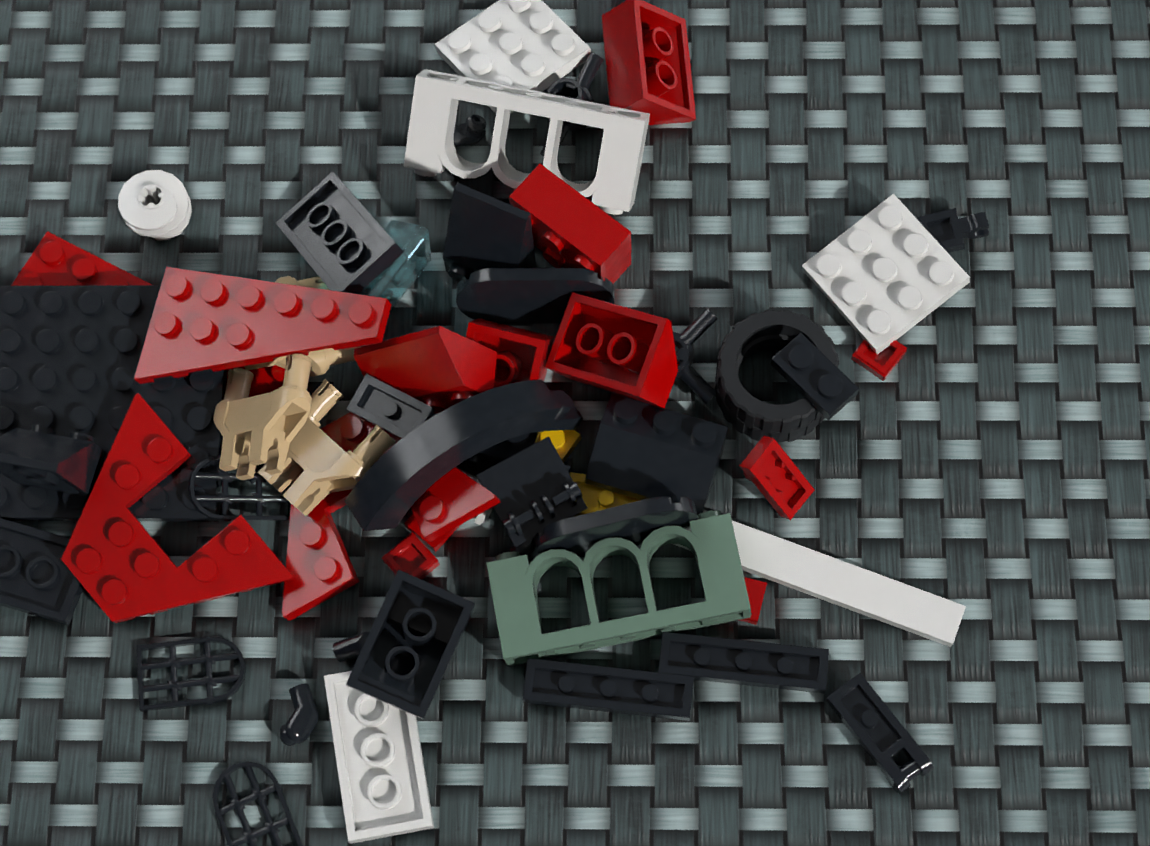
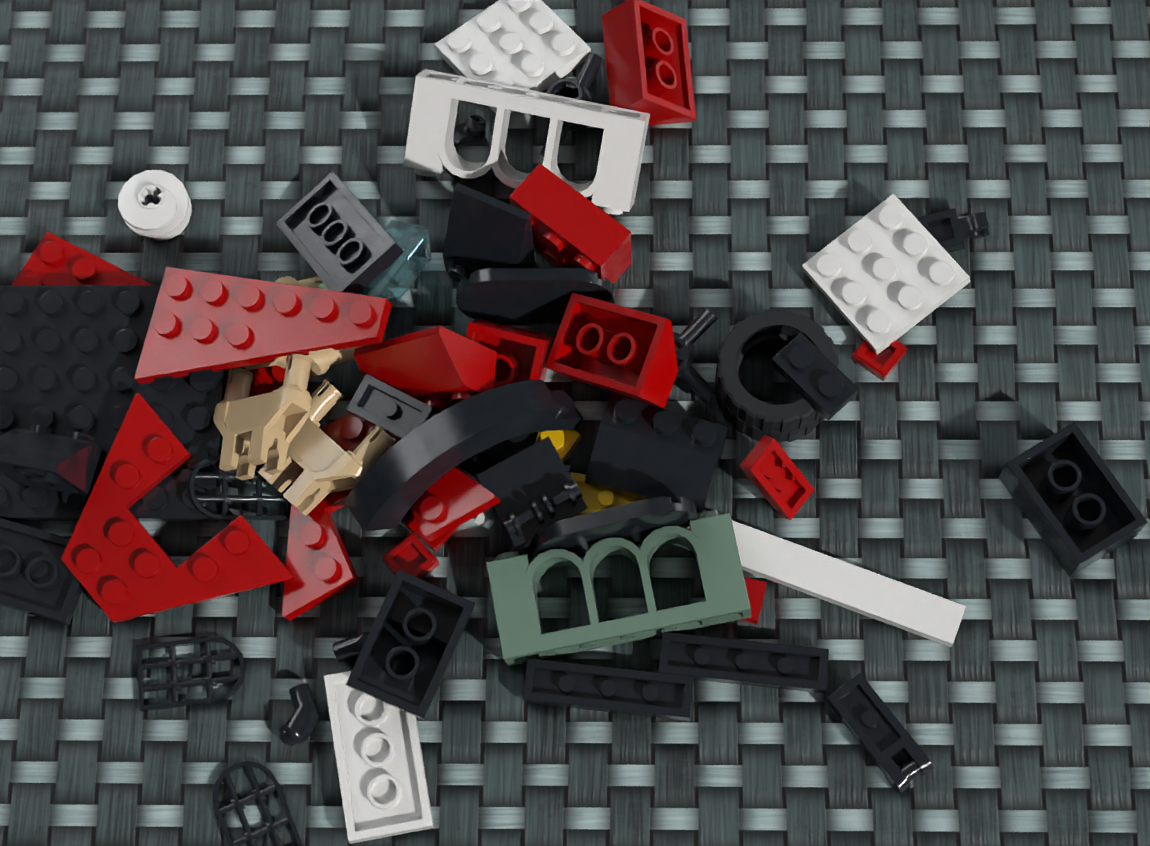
(1072, 499): none -> black brick

